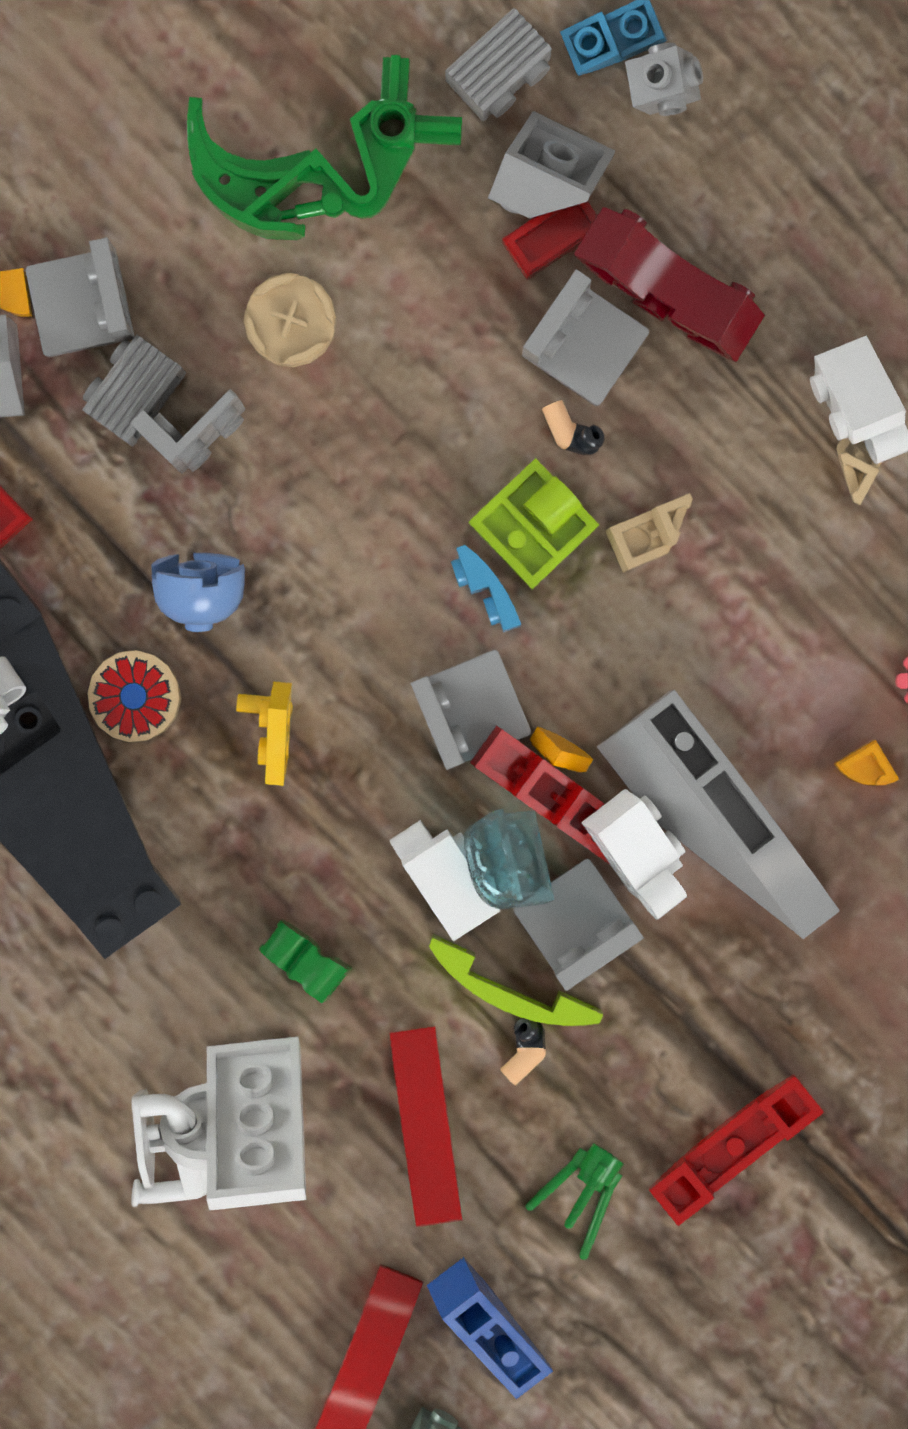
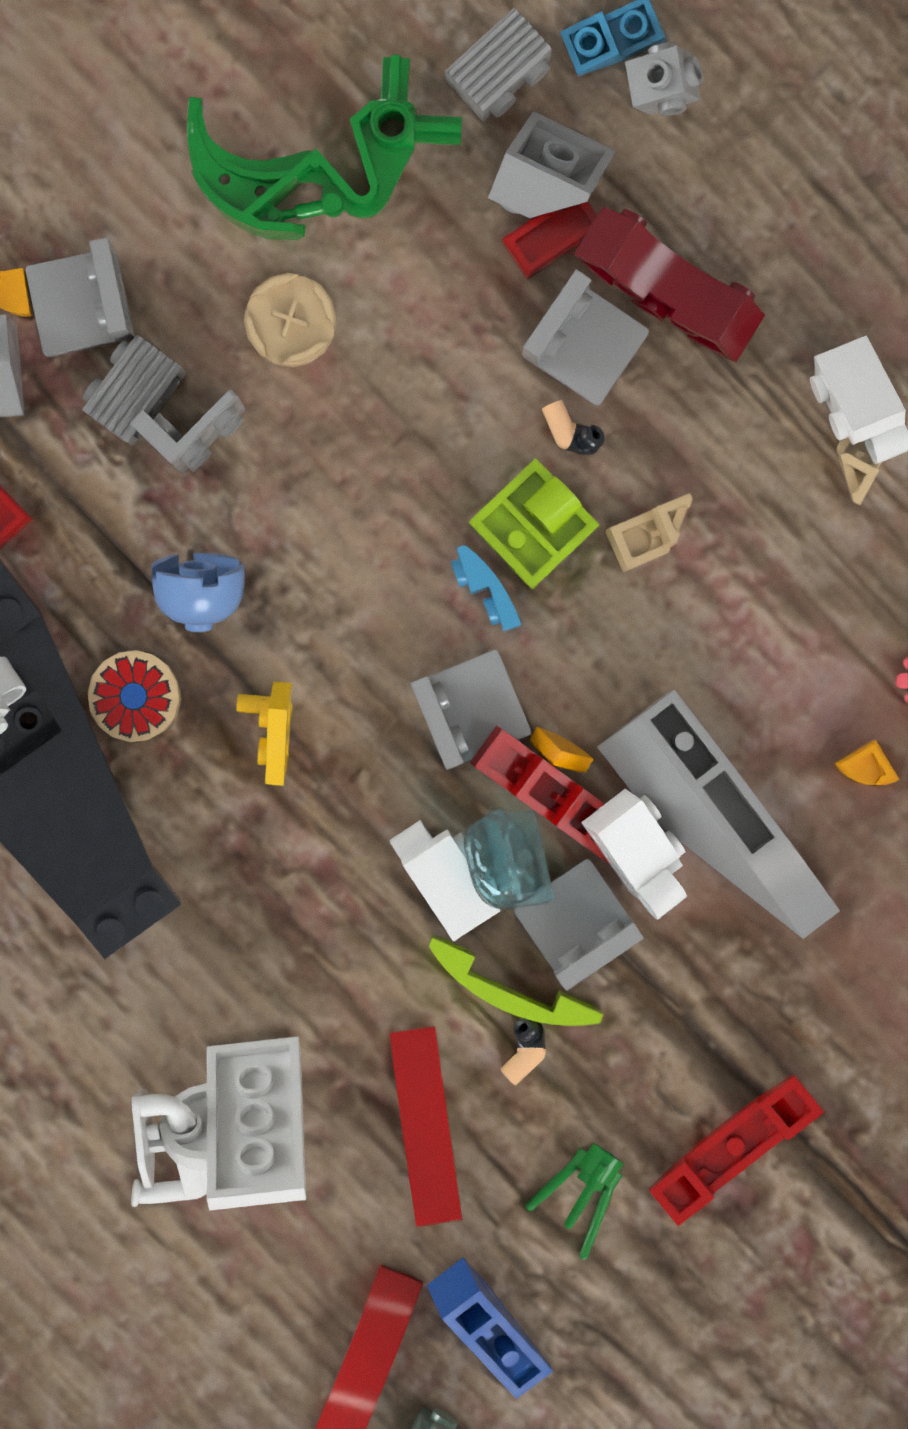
(303, 962): green leg -> none

